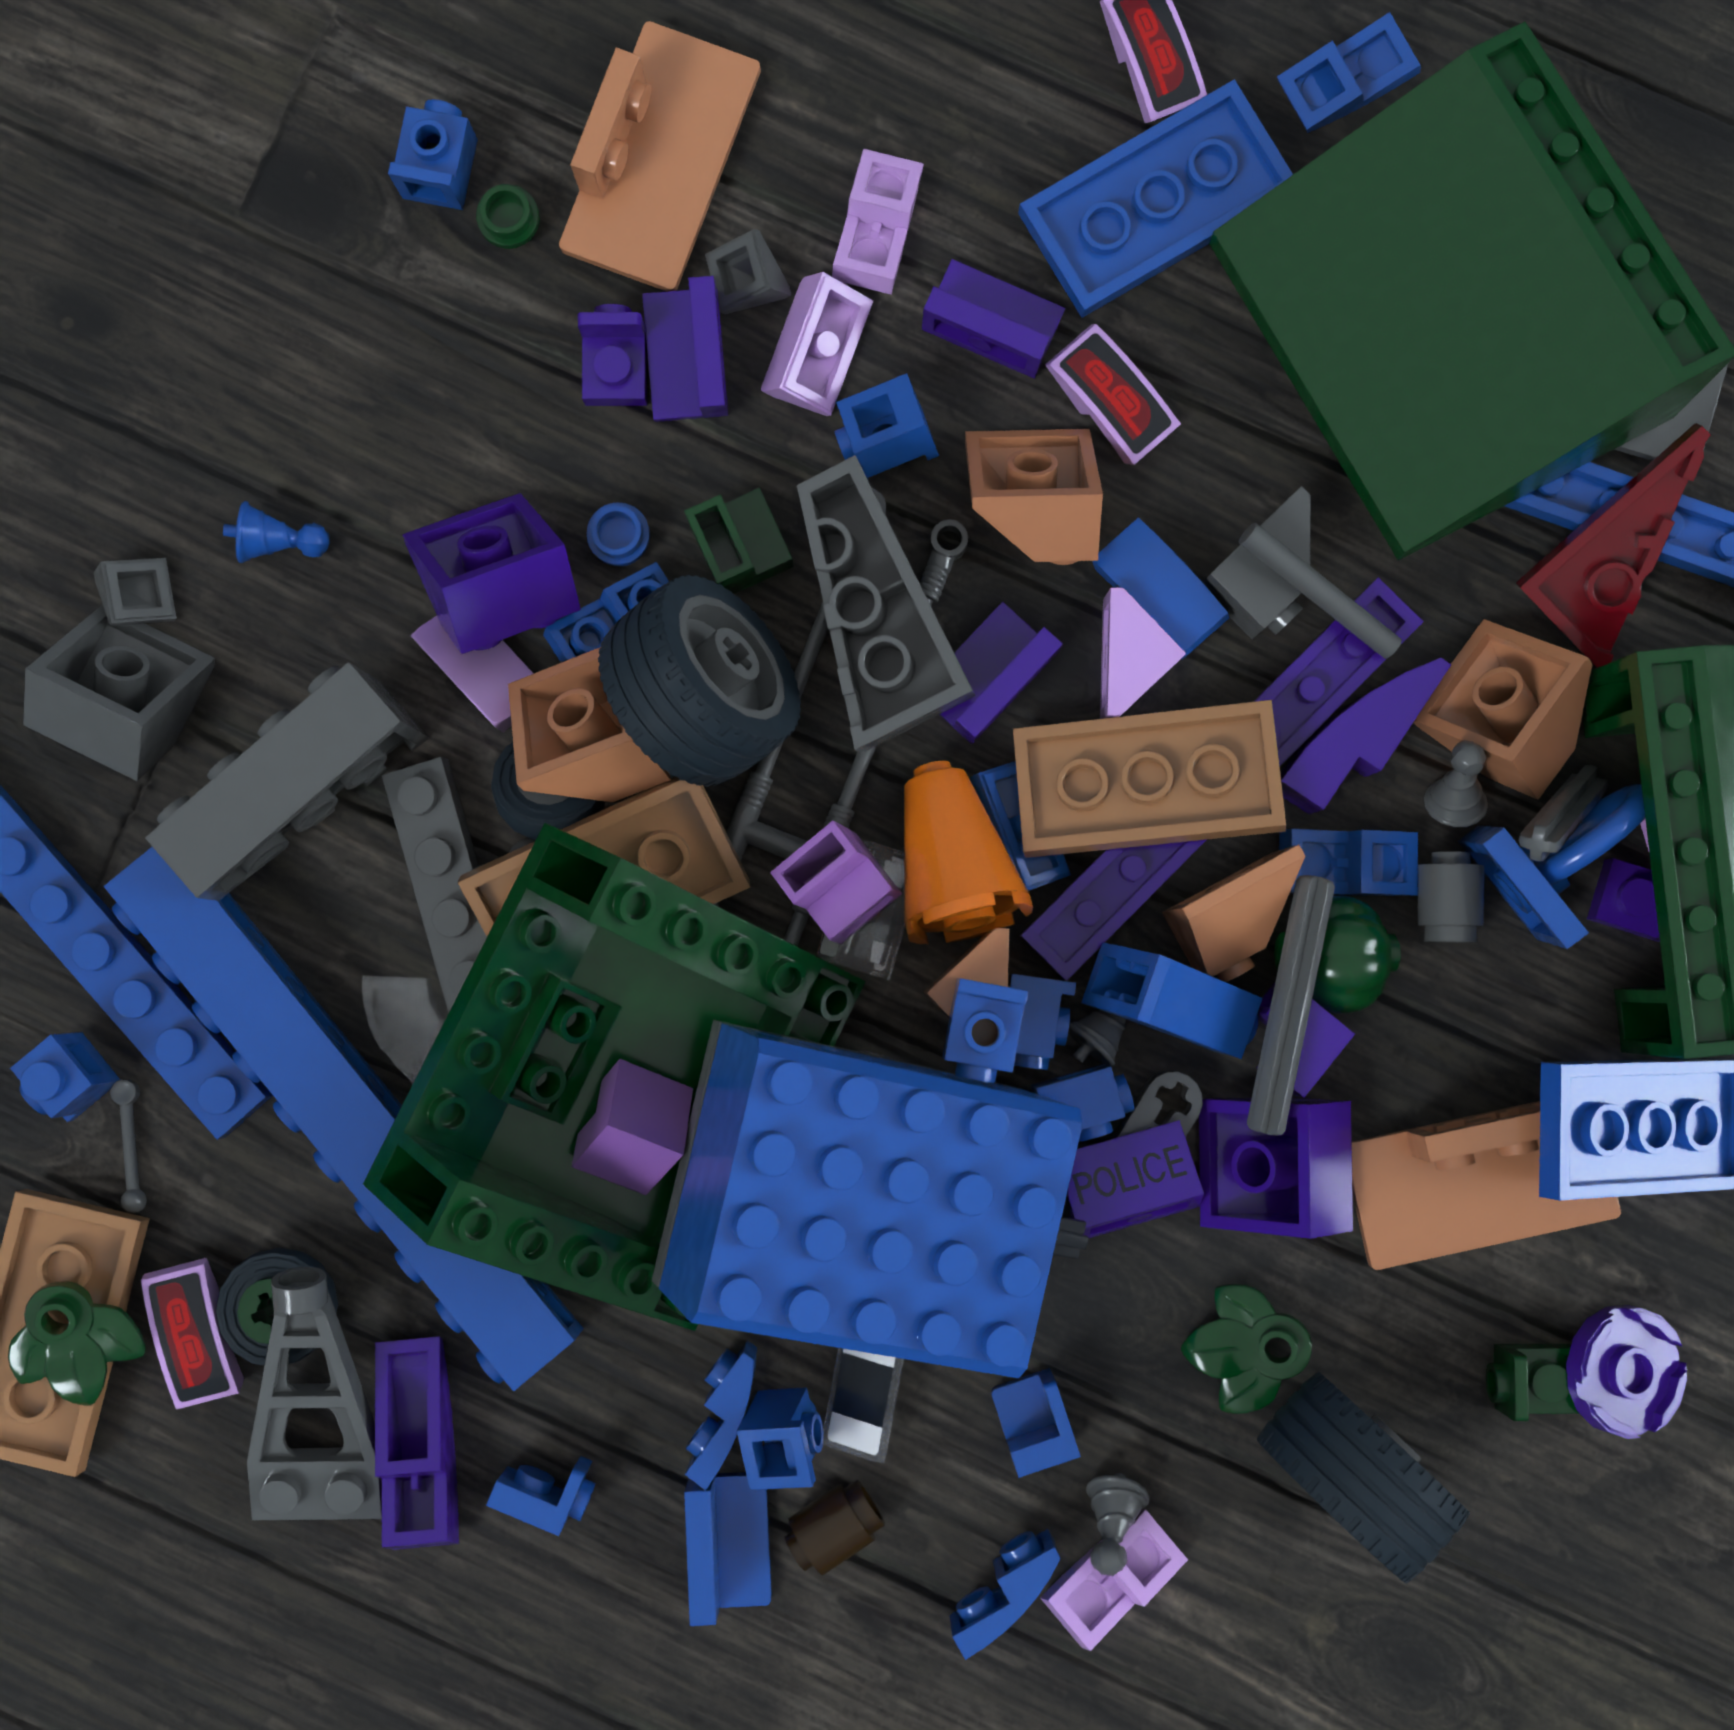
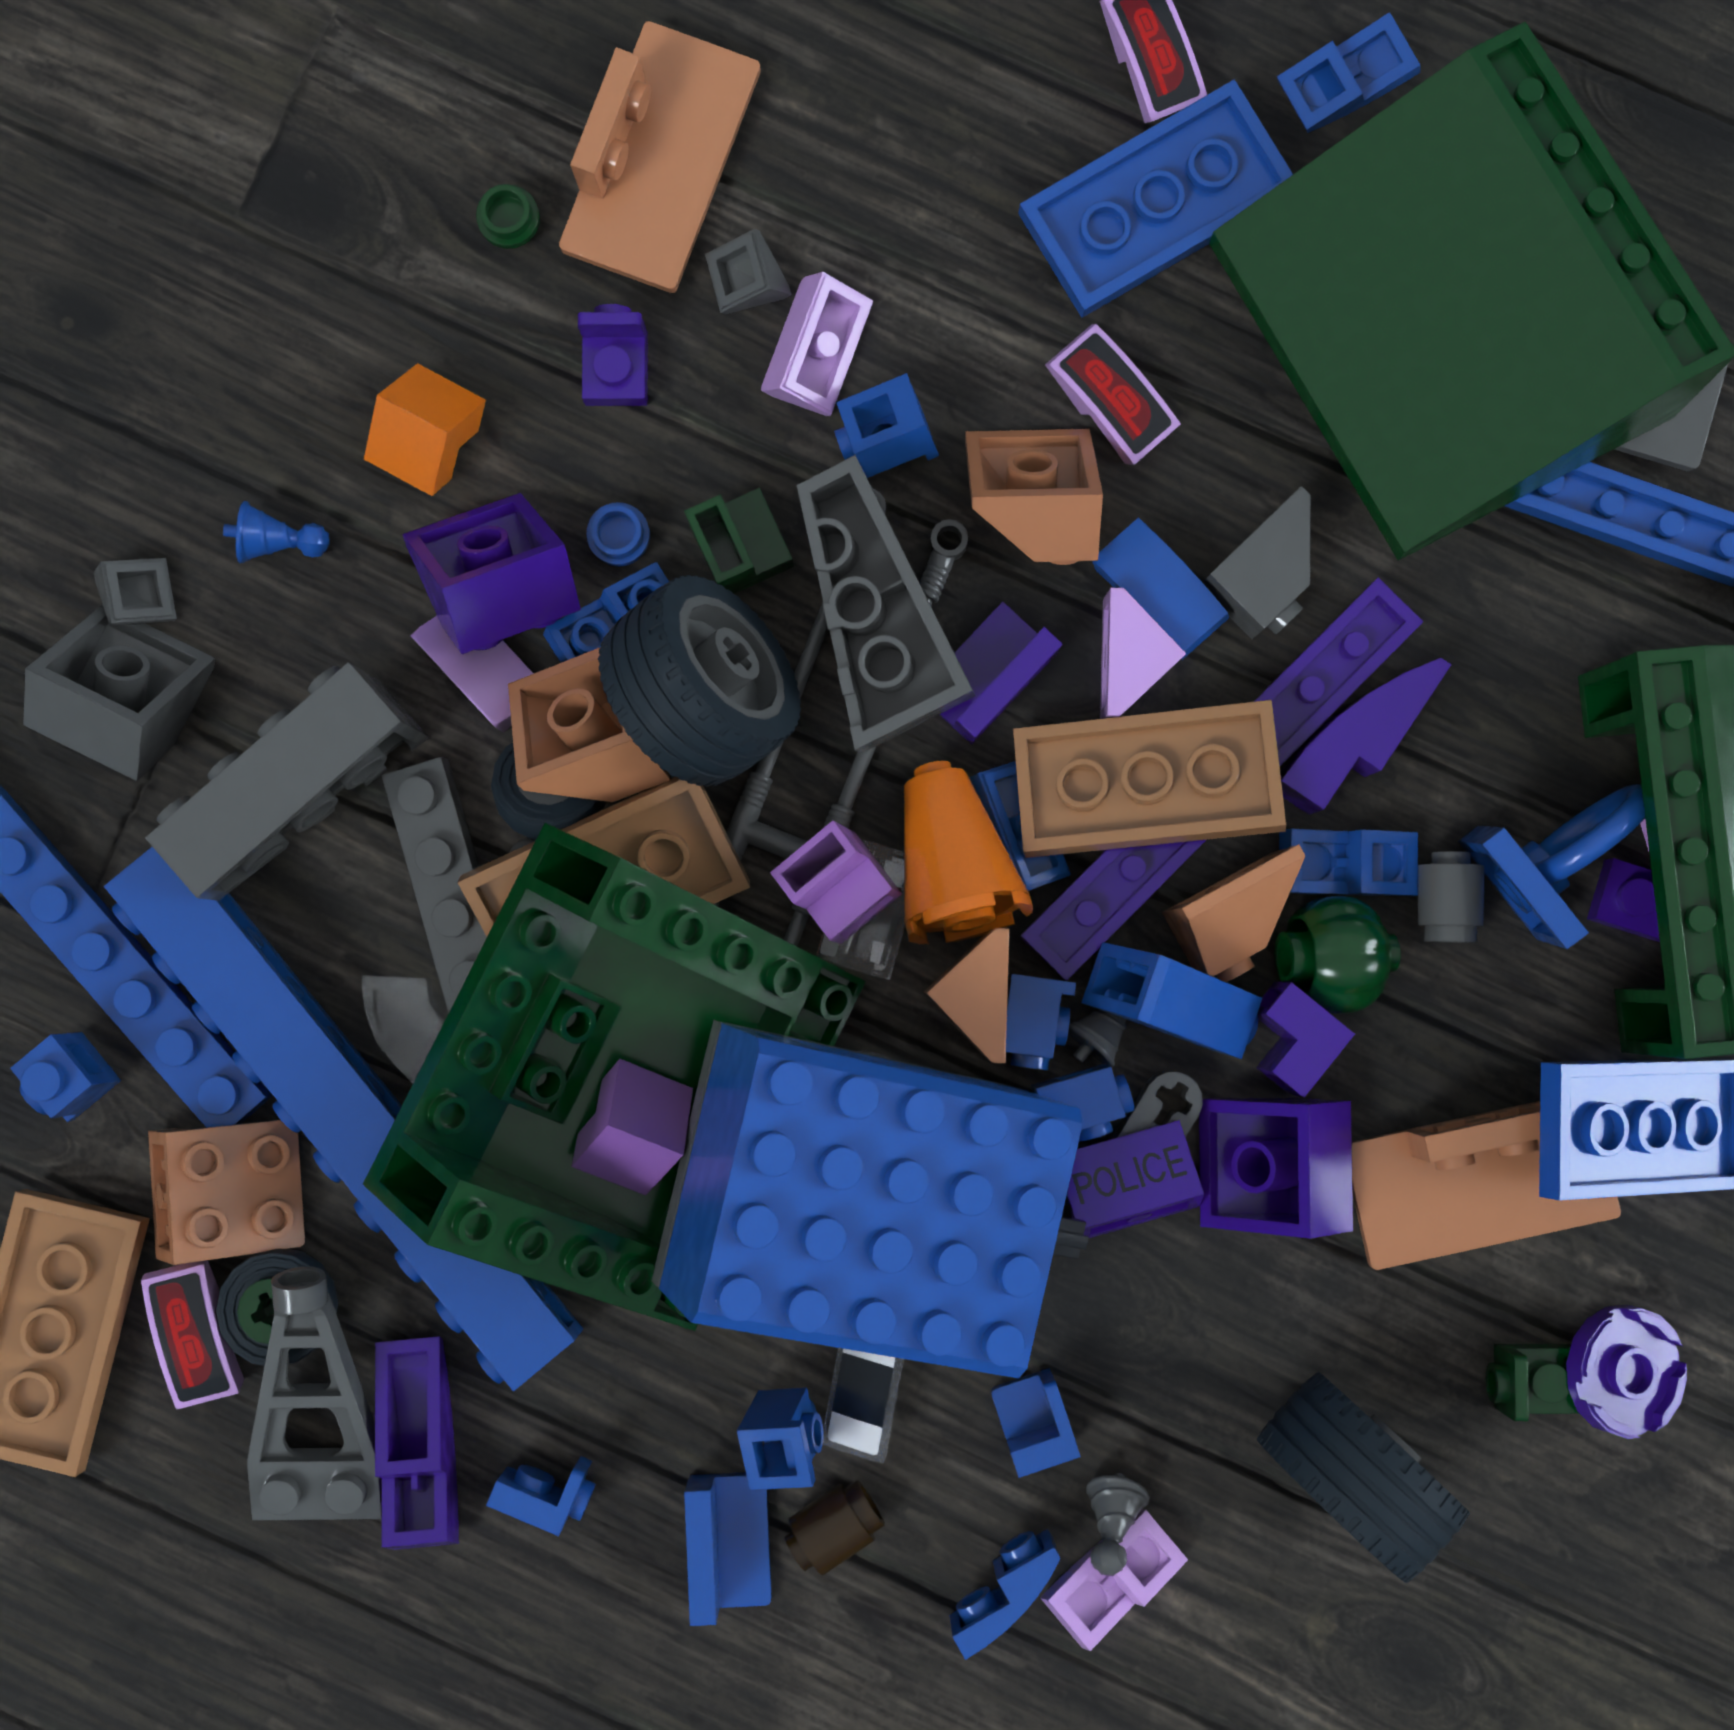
(76, 1352): dark green plate -> none
(125, 1094): dark grey hinge -> none
(225, 1191): none -> nougat bracket
(421, 427): none -> orange piece
(436, 174): blue brick -> none
(686, 352): dark purple panel -> none
(728, 1399): blue slope -> none
(877, 221): lavender slope -> none
(983, 1001): blue brick -> none
(992, 318): dark purple panel -> none
(1237, 1351): dark green plate -> none
(1290, 1005): dark grey axle -> none
(1320, 590): dark grey bar -> none
(1458, 796): dark grey piece -> none
(1515, 701): nougat slope -> none
(1563, 813): dark grey axle -> none
(1599, 568): dark red wing -> none

